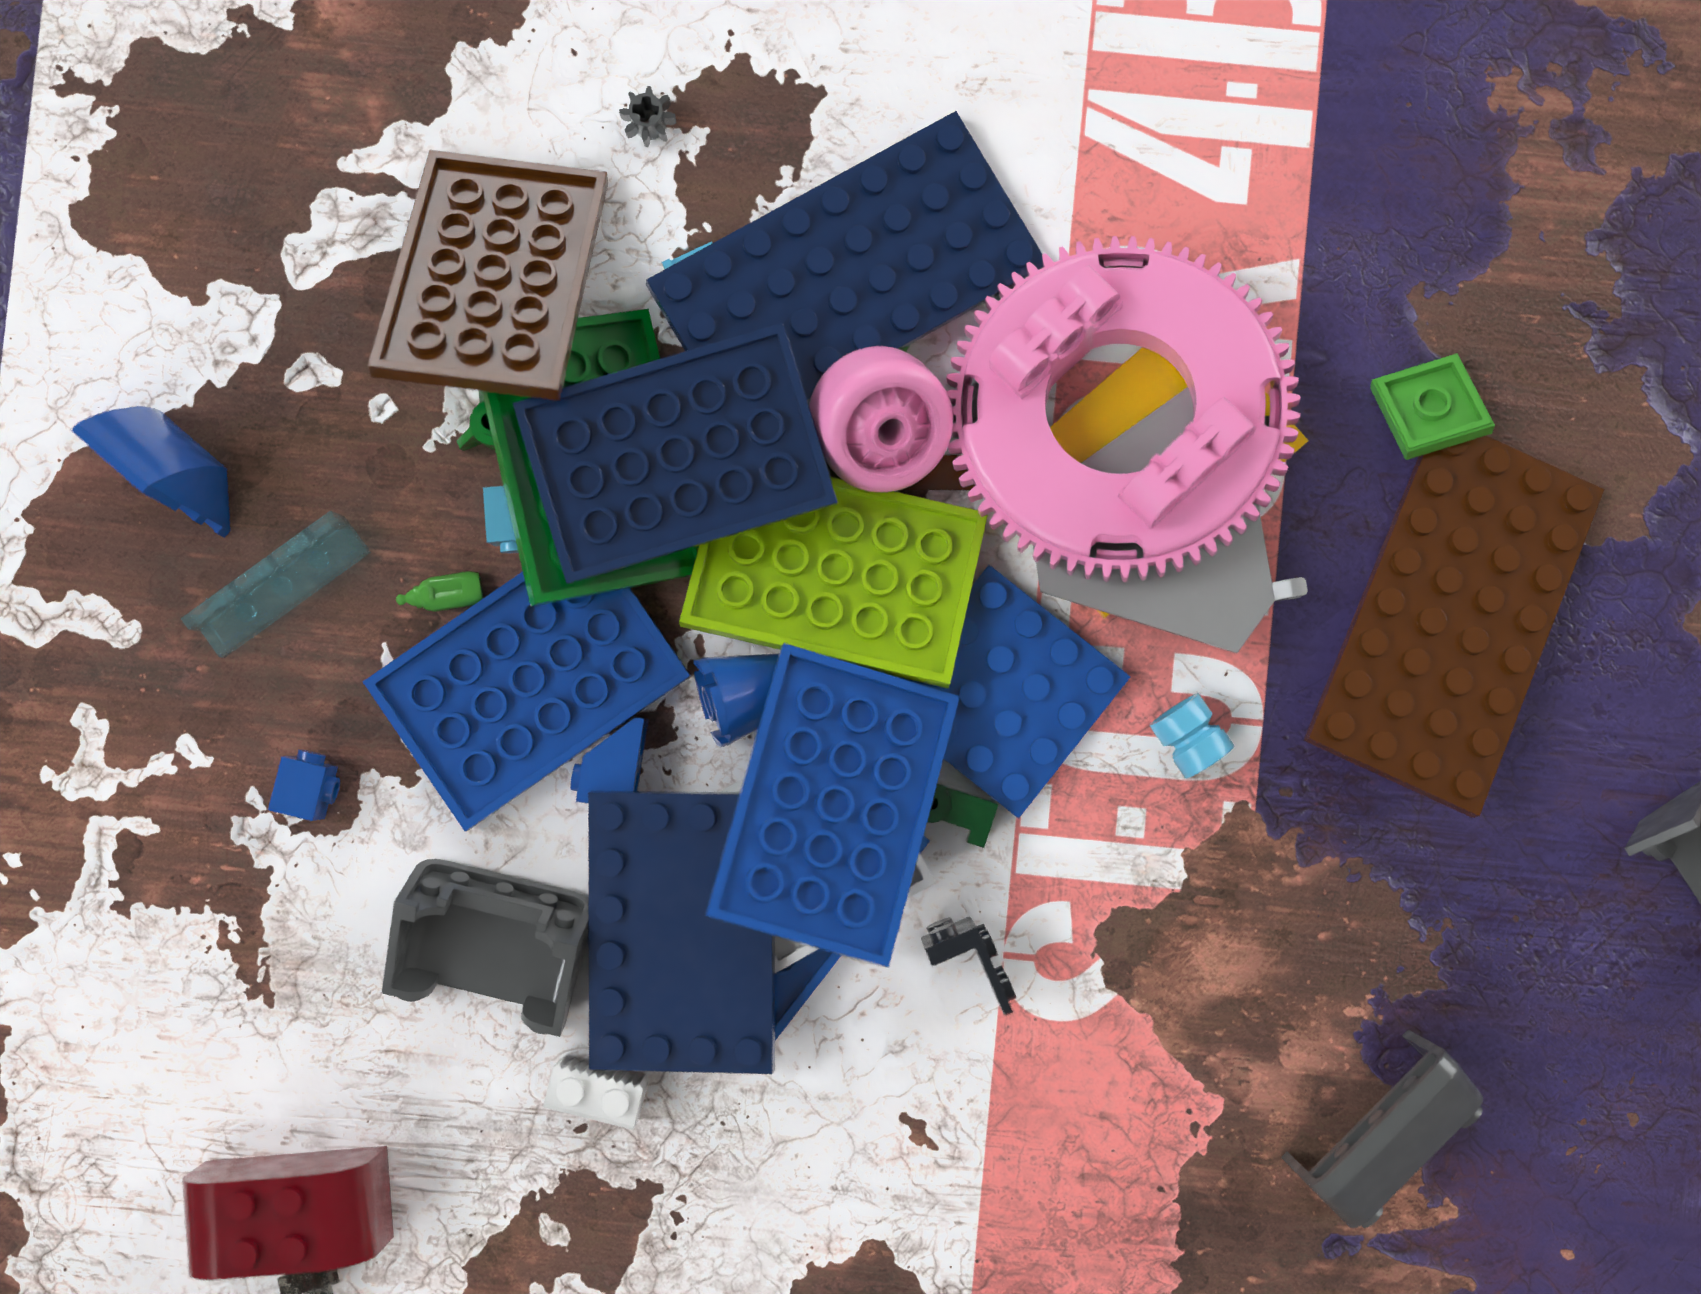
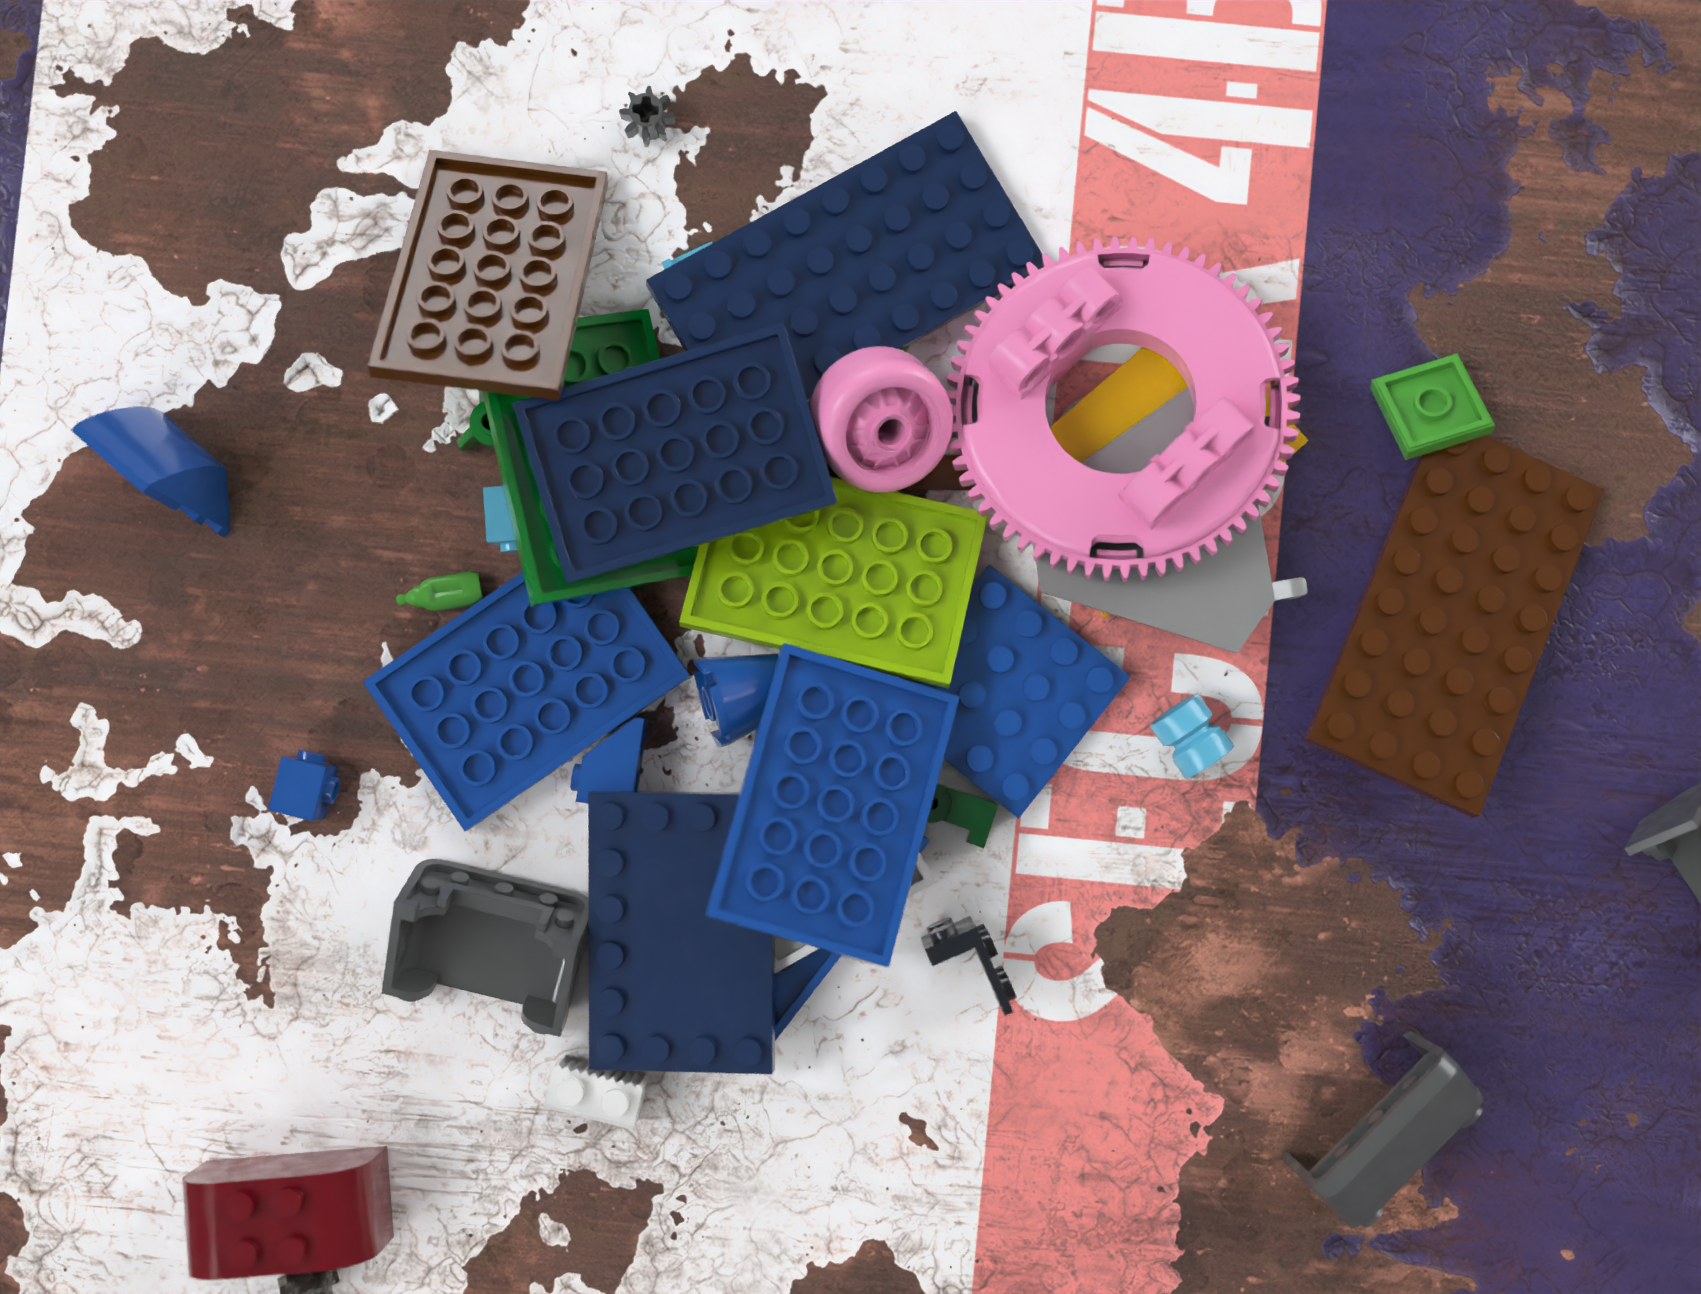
(277, 583): clear light blue fence -> none

